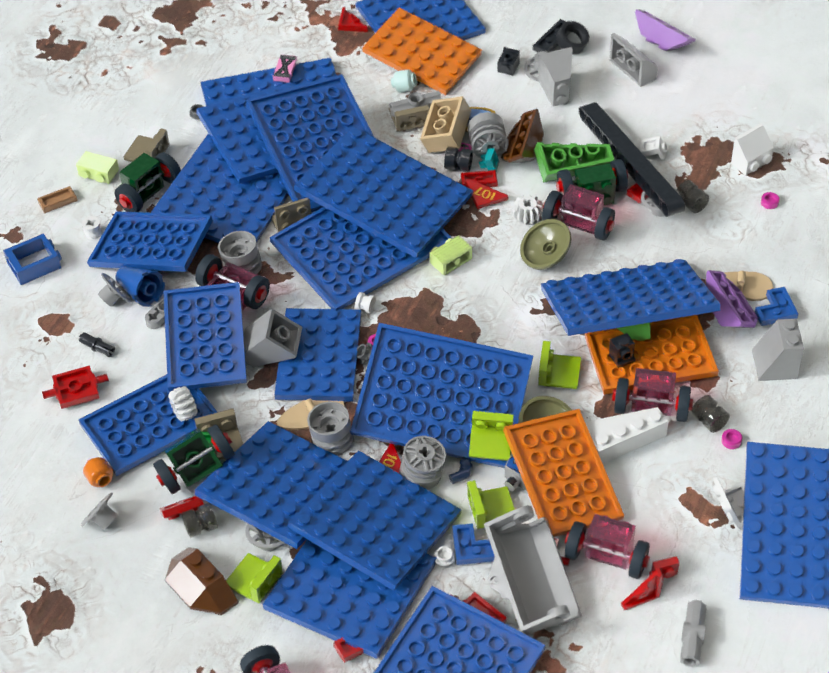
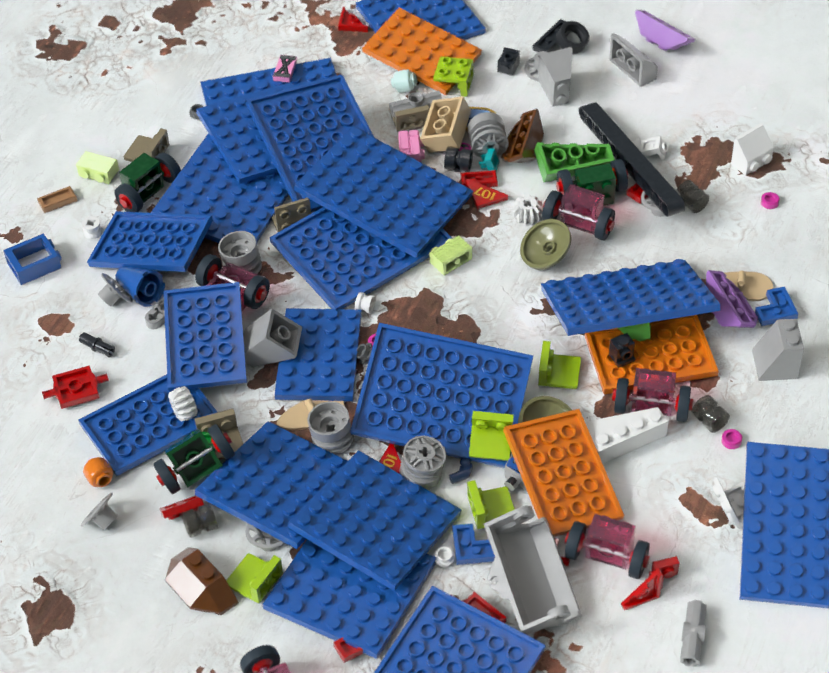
(411, 144): none -> bright pink brick
(455, 71): none -> lime bracket

